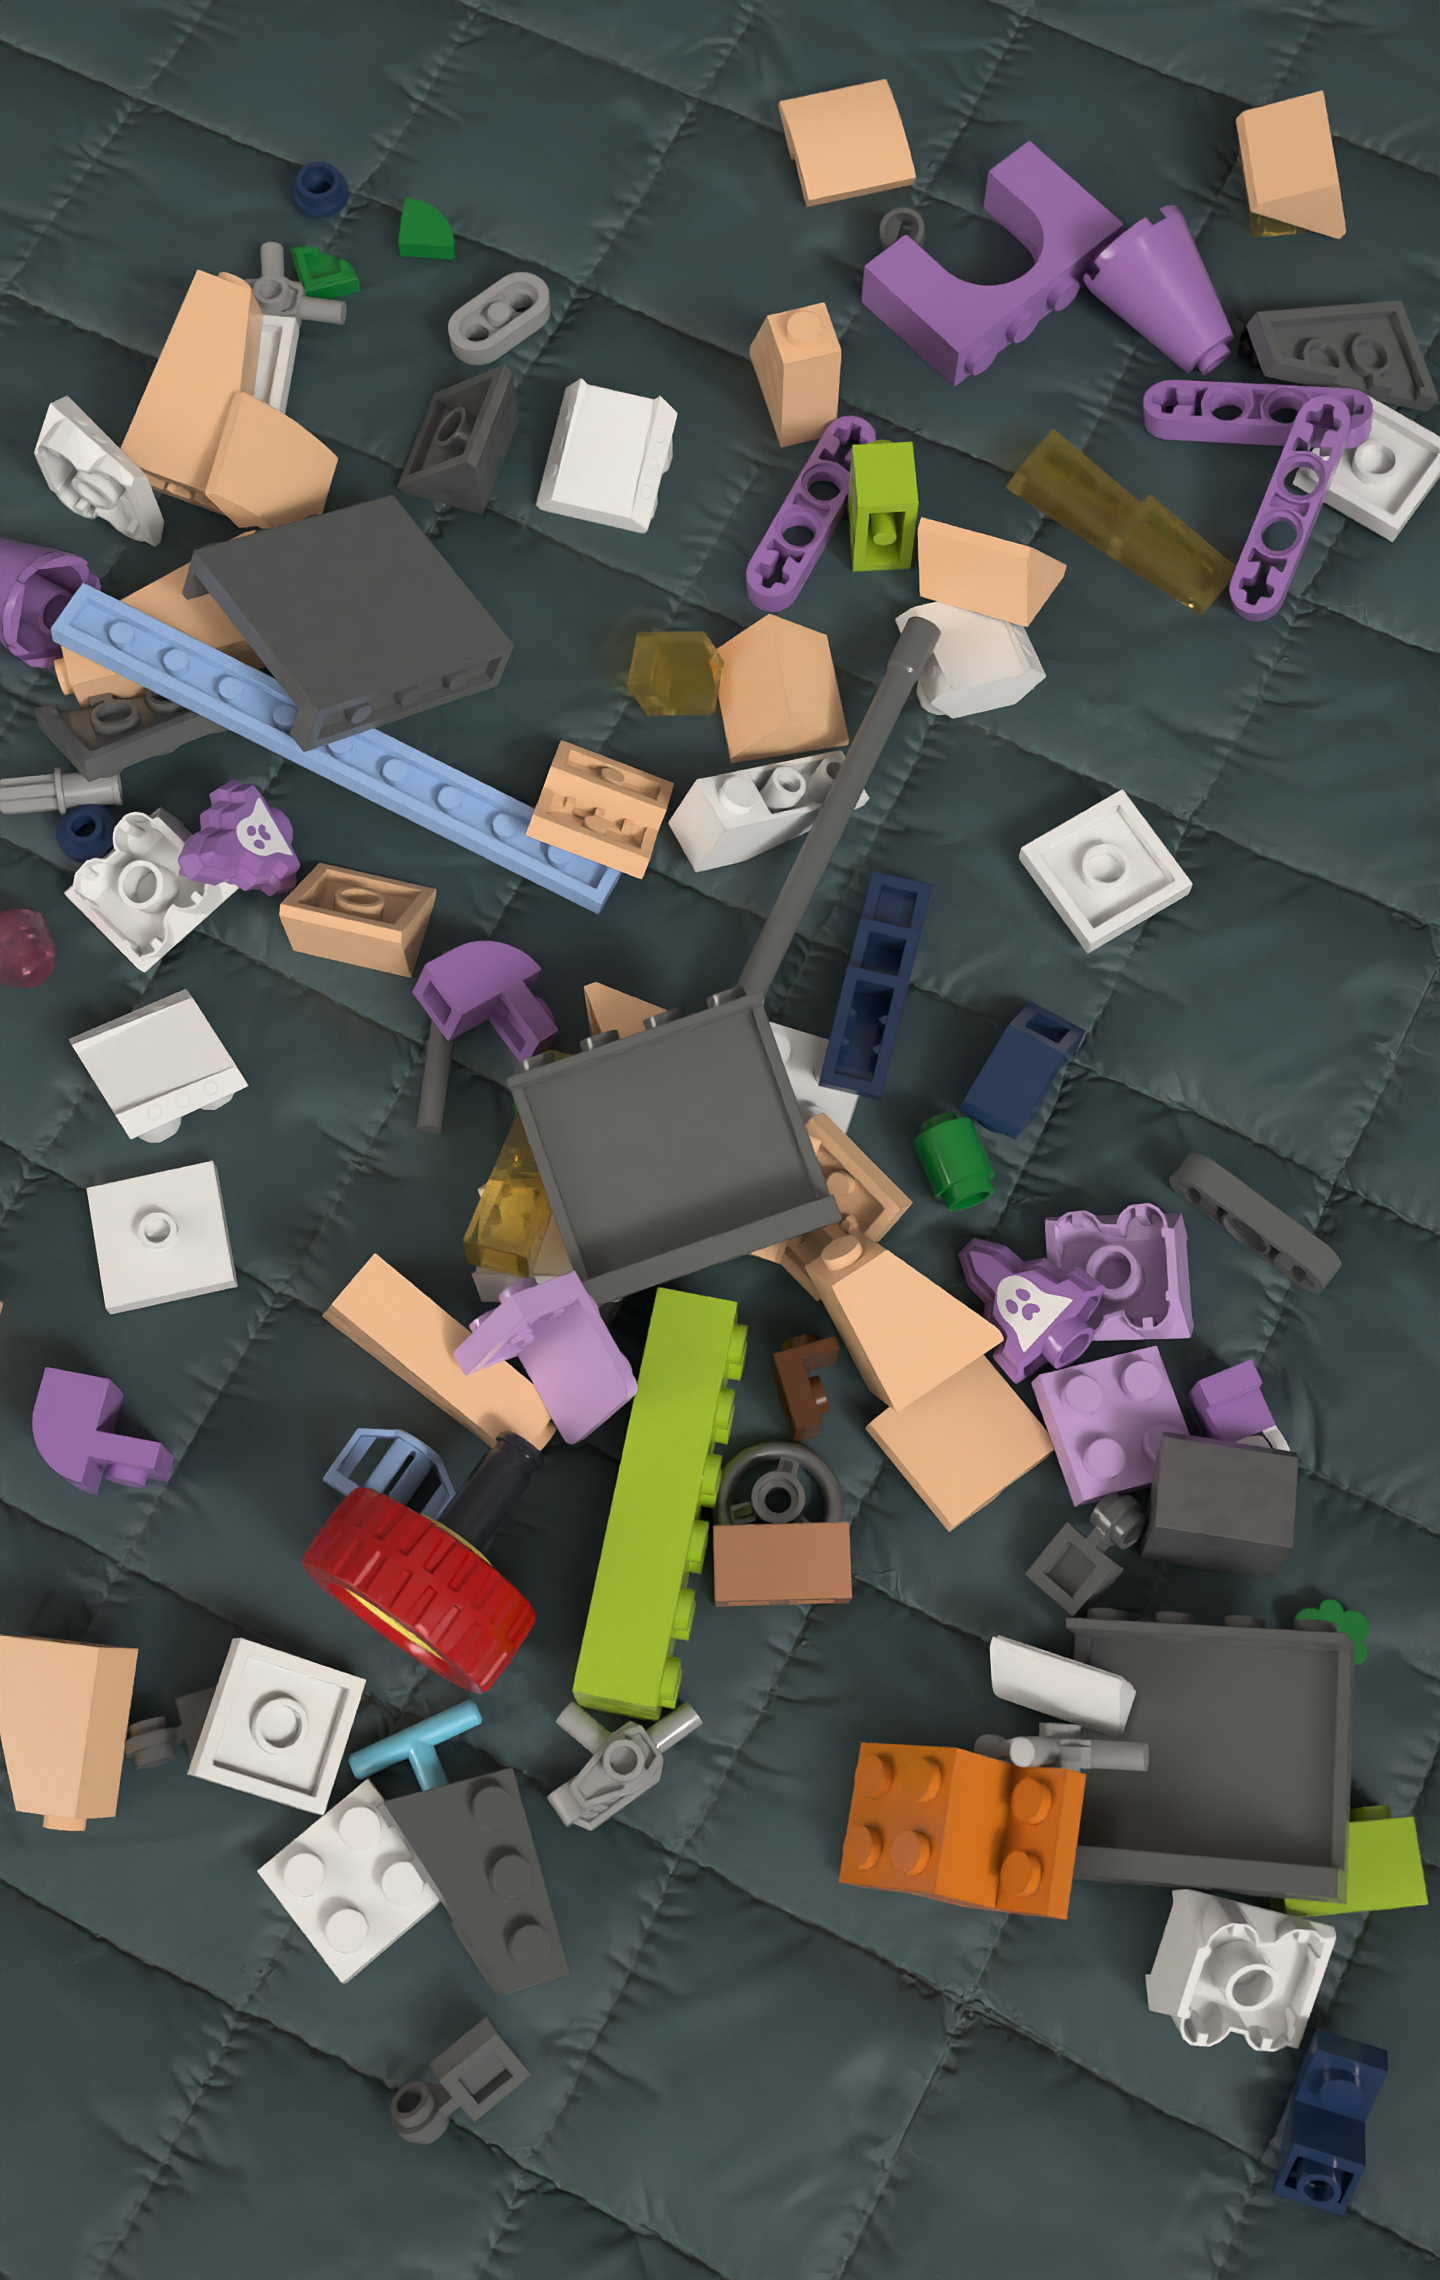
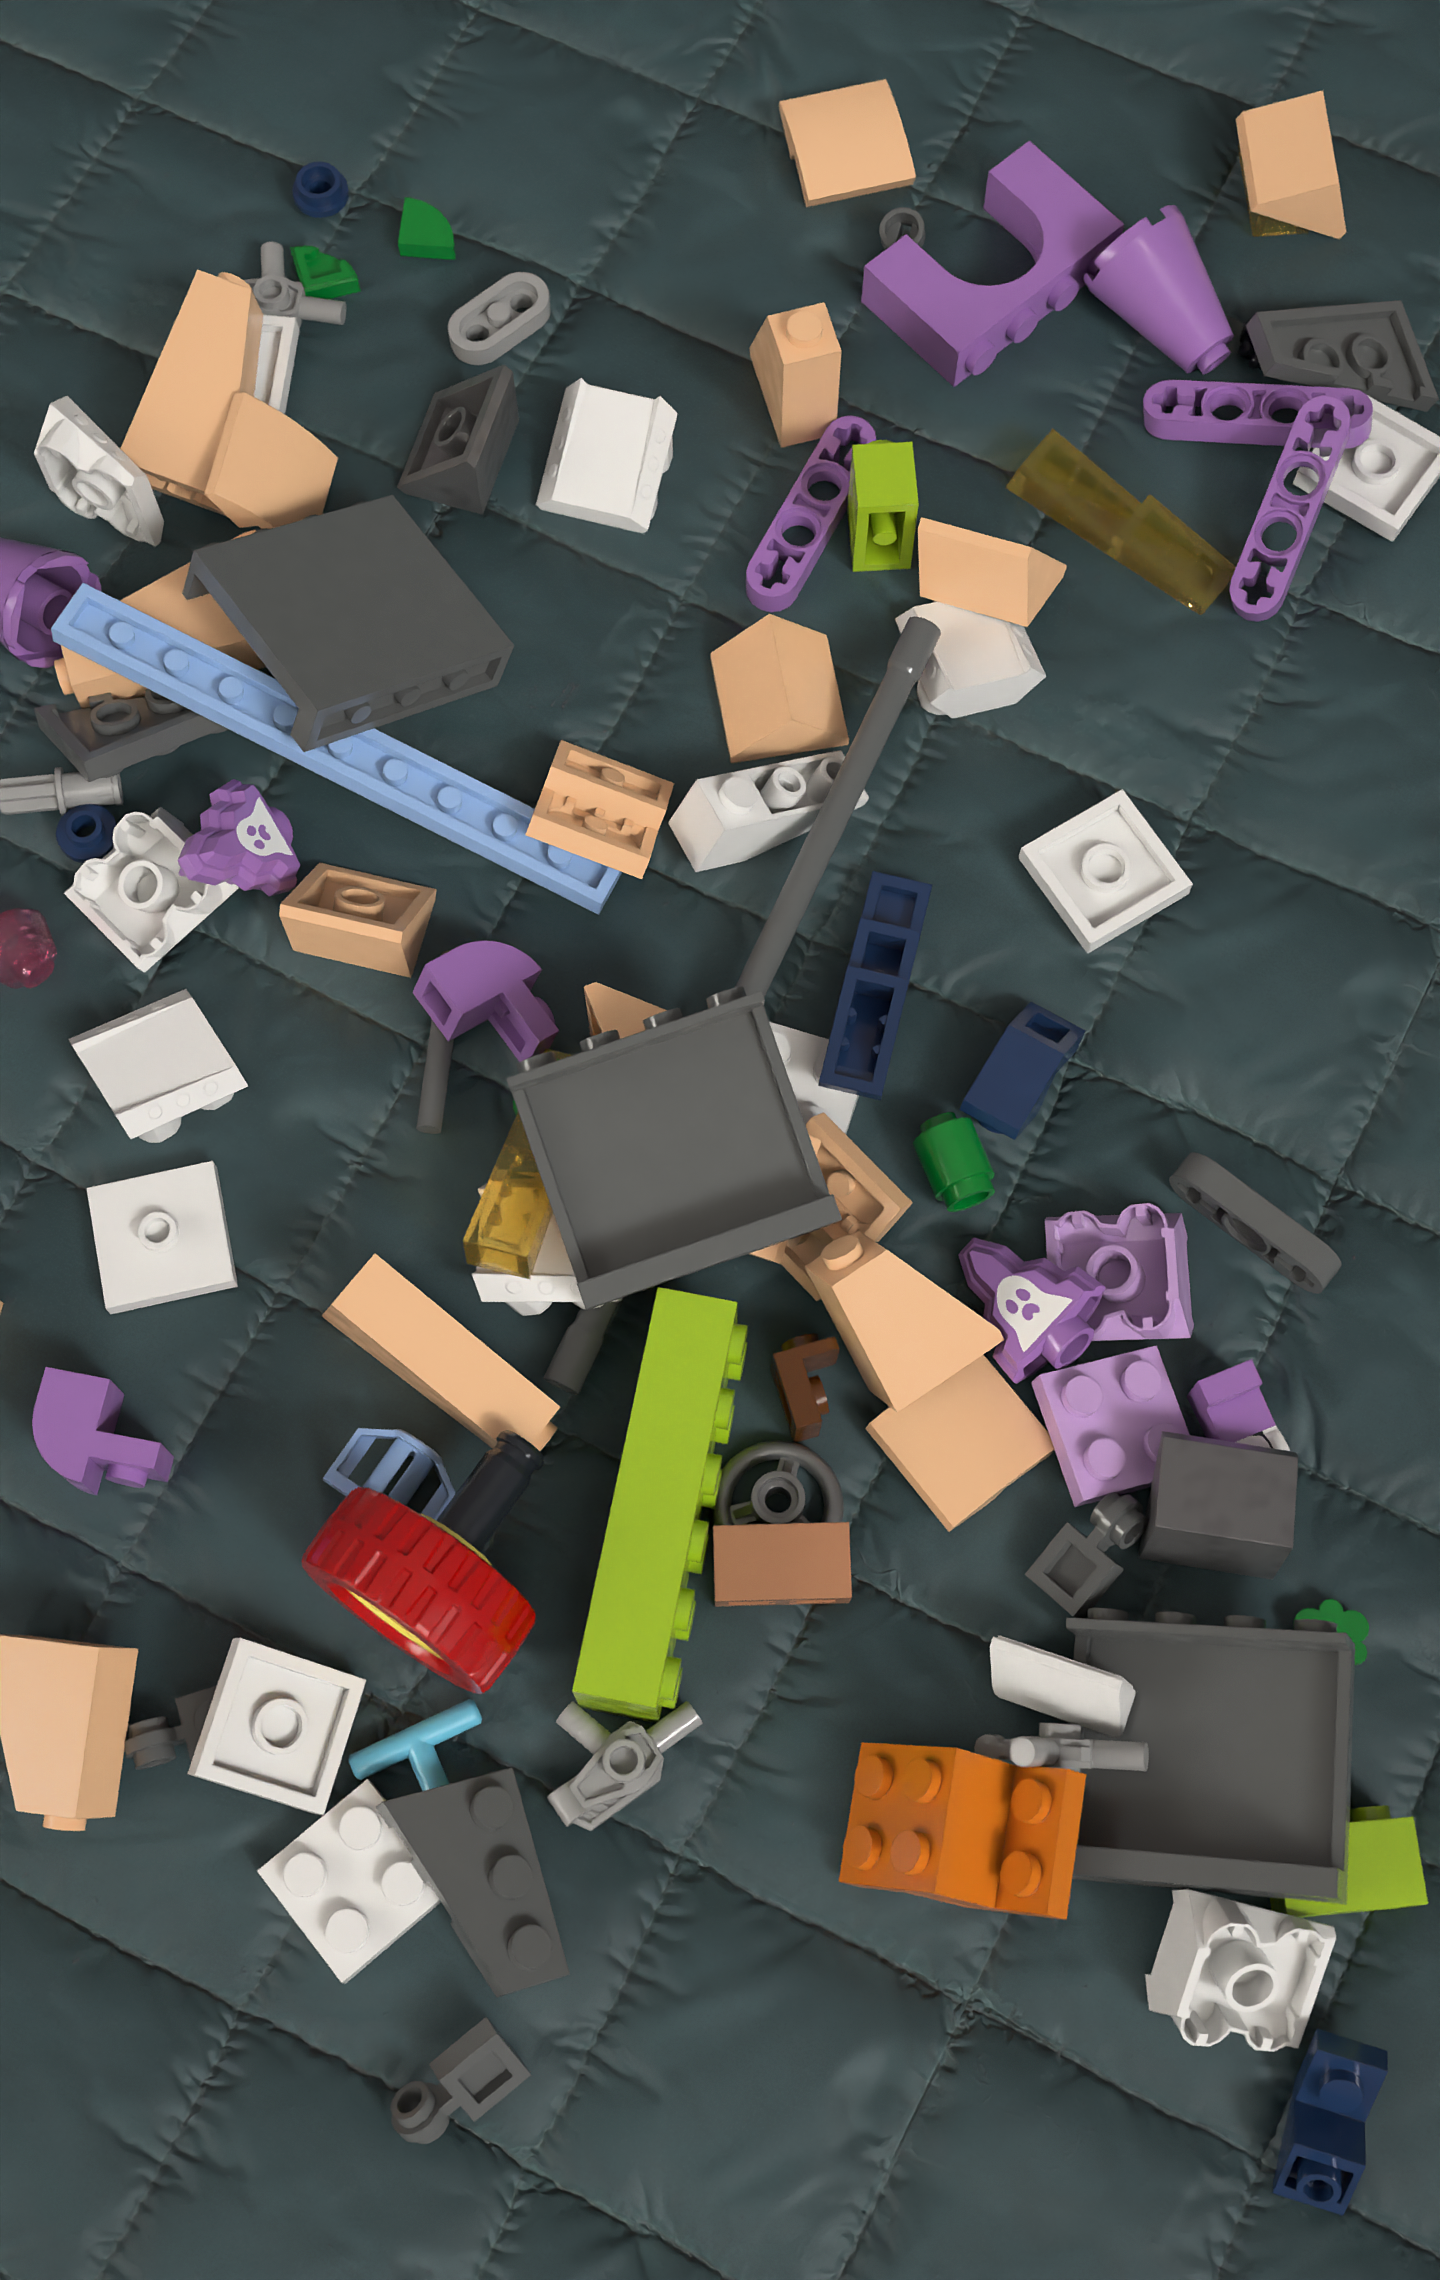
(562, 1348): lavender bracket -> none
(675, 673): clear yellow panel -> none

